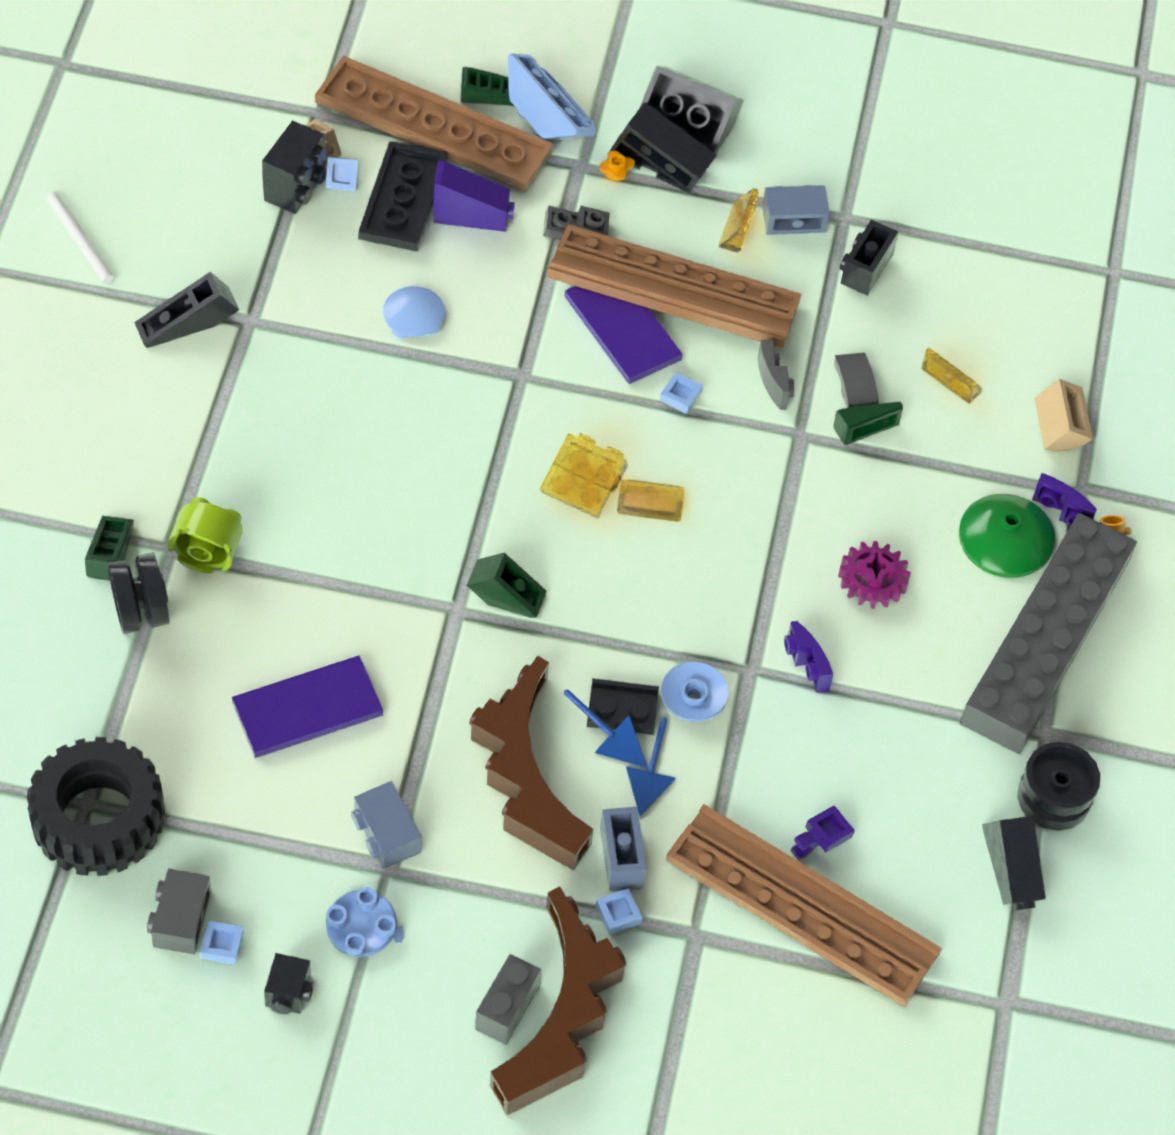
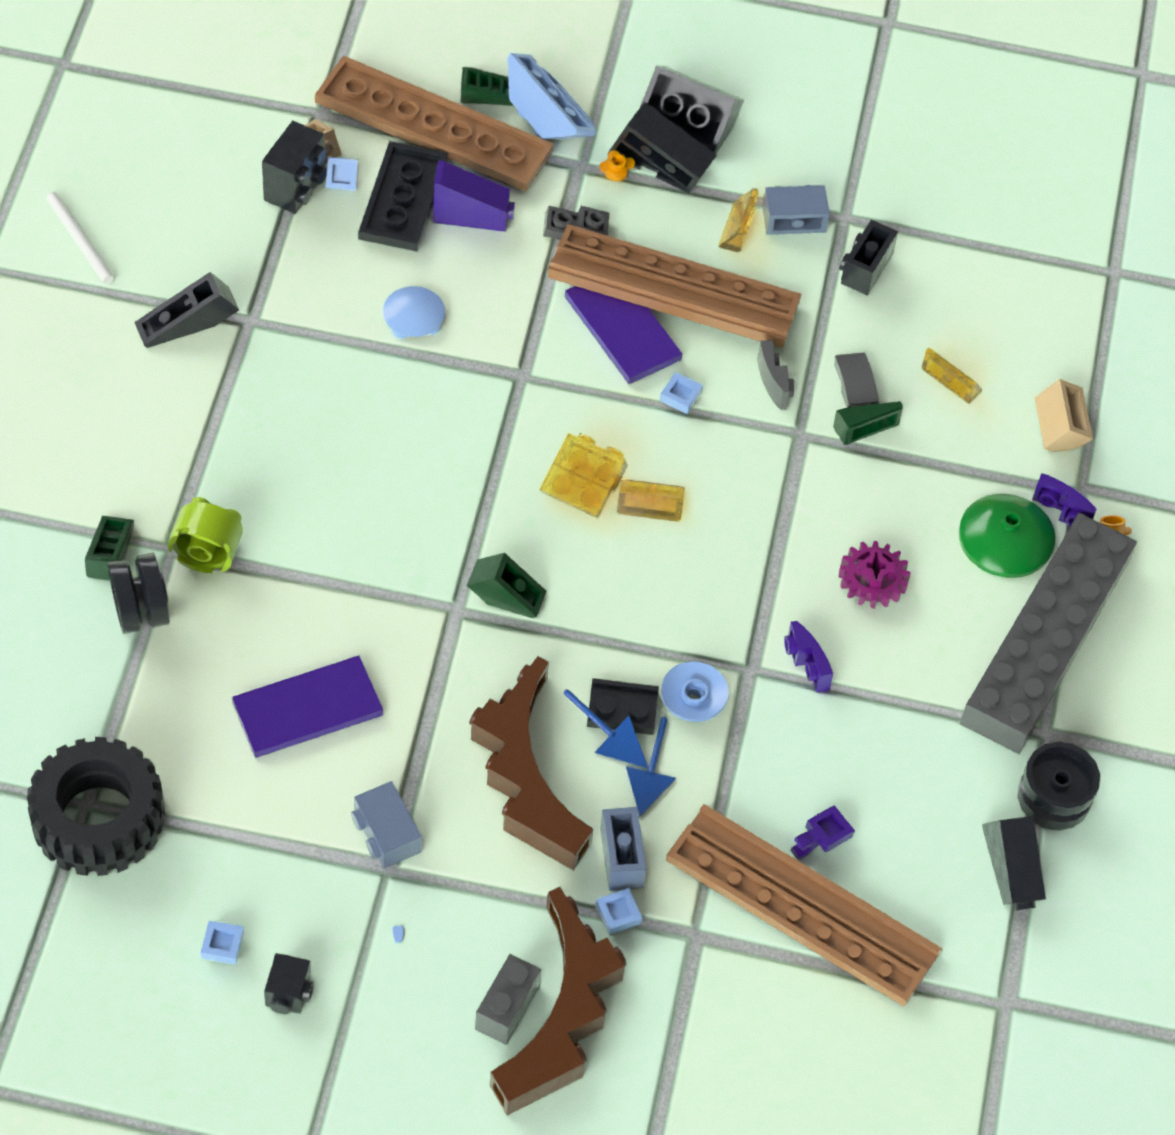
(180, 911): dark grey brick -> none
(361, 922): light blue dish -> none

